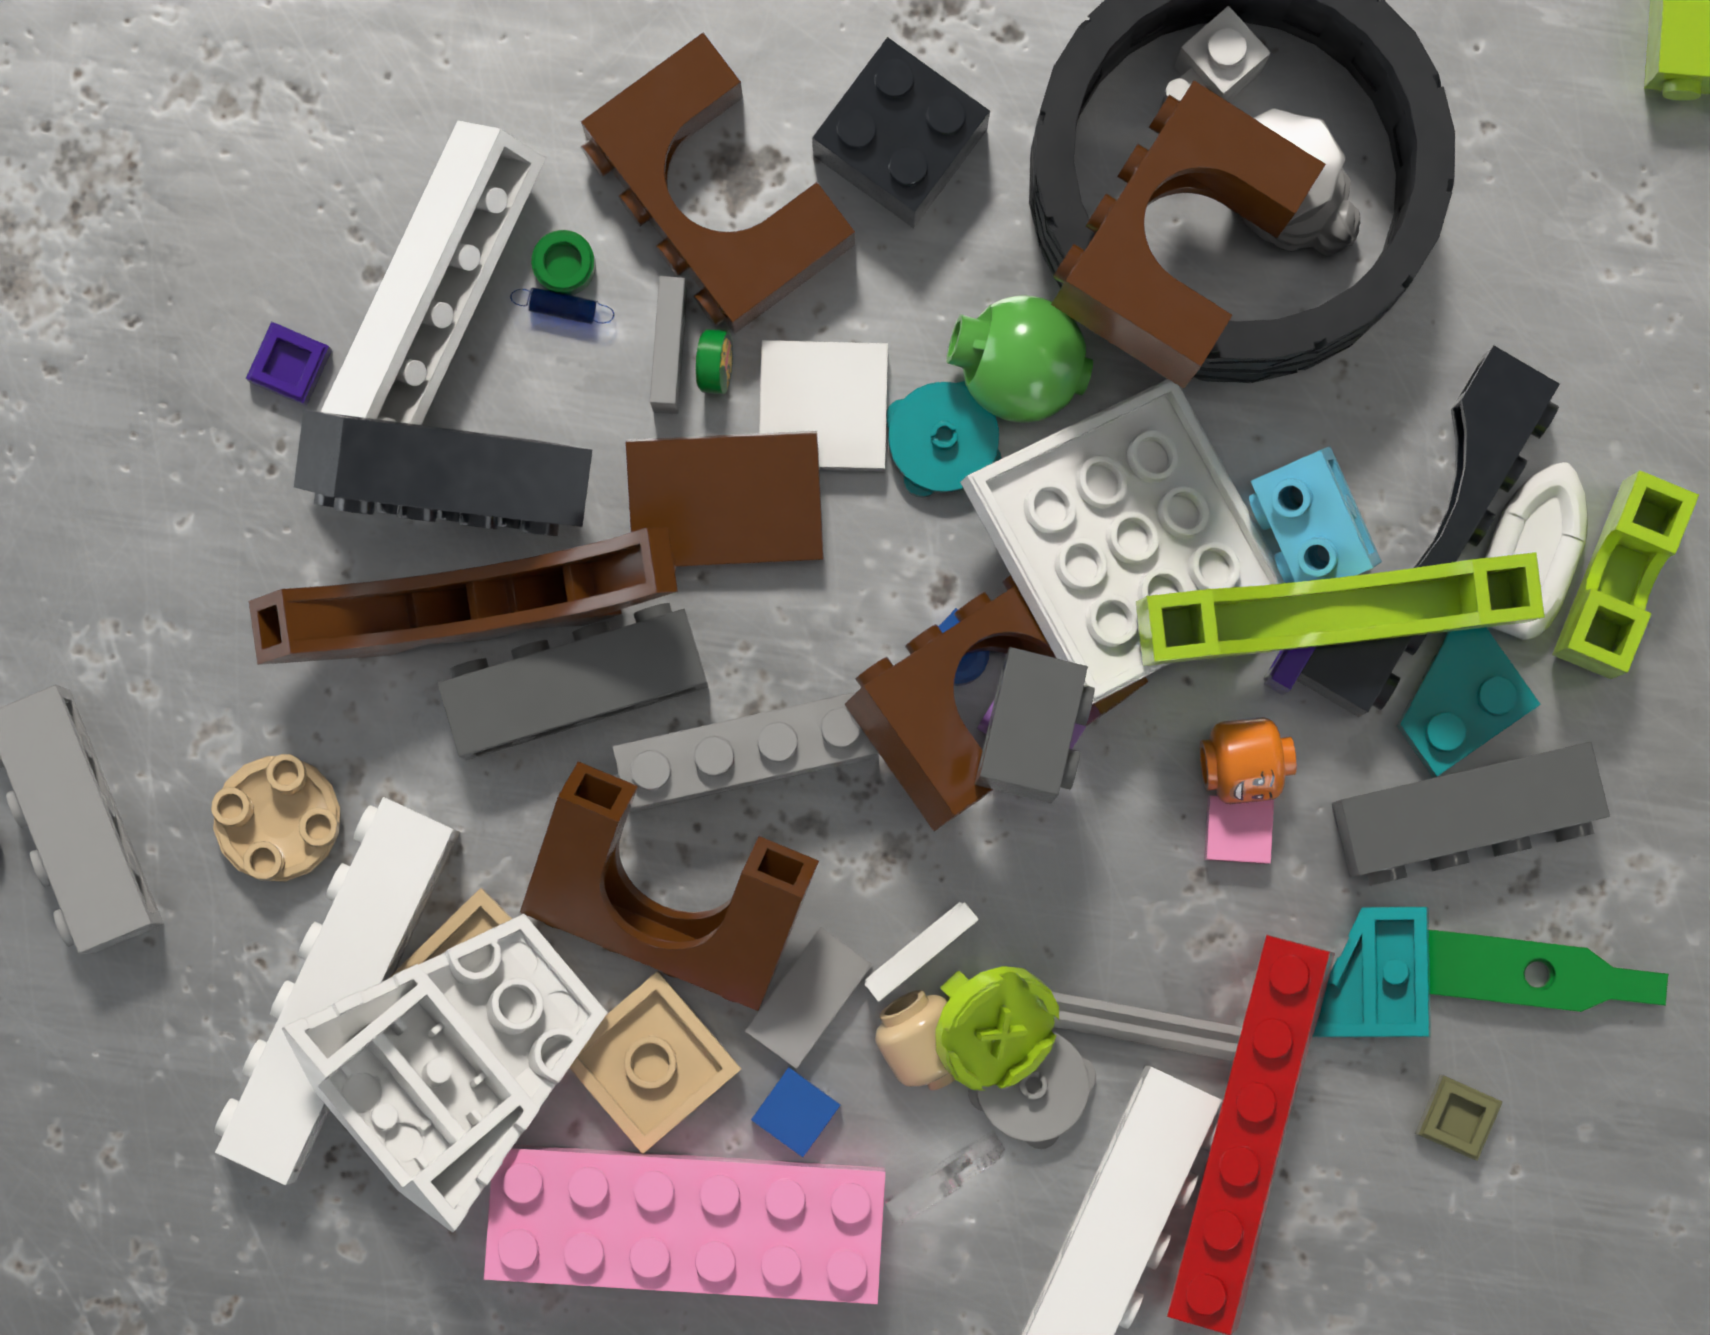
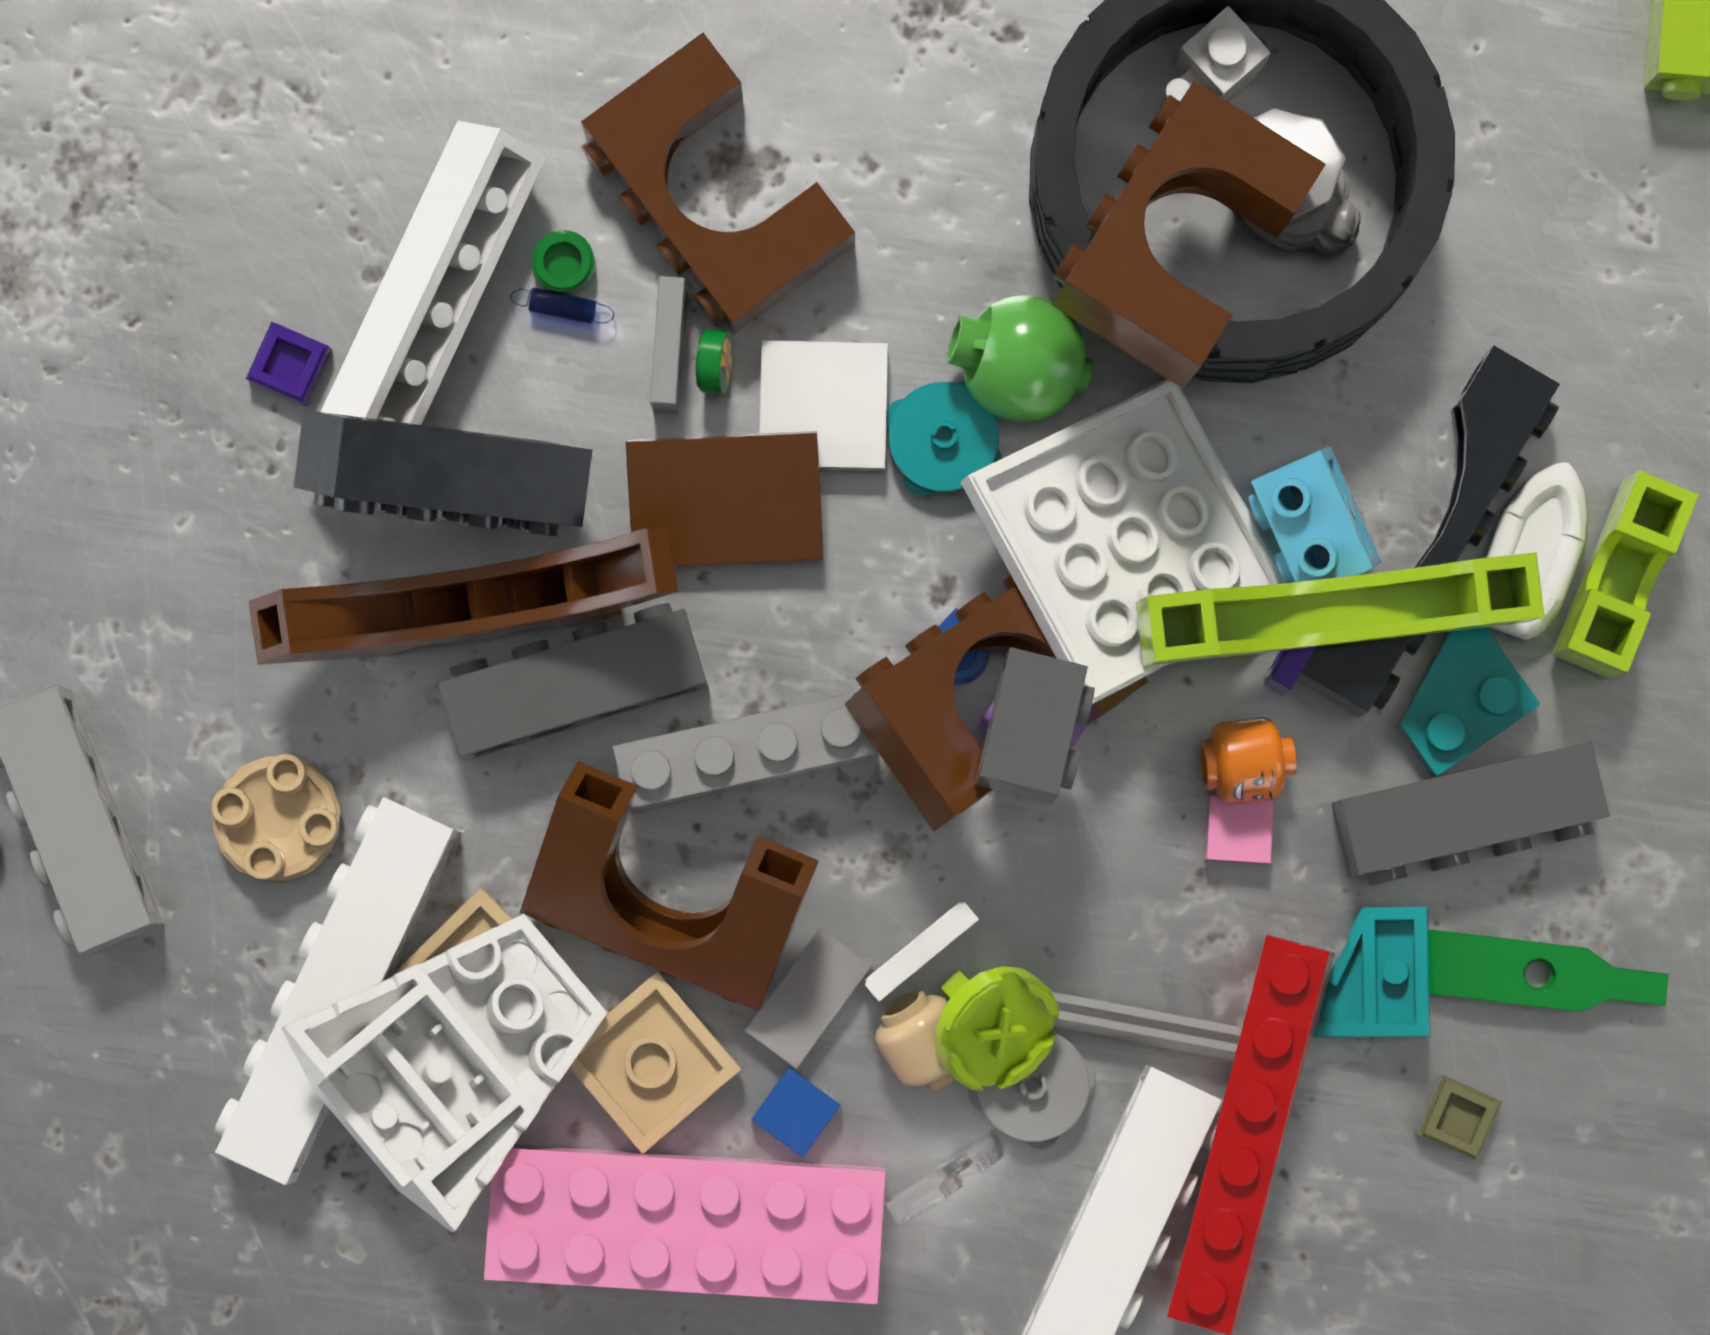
(900, 132): black brick -> none

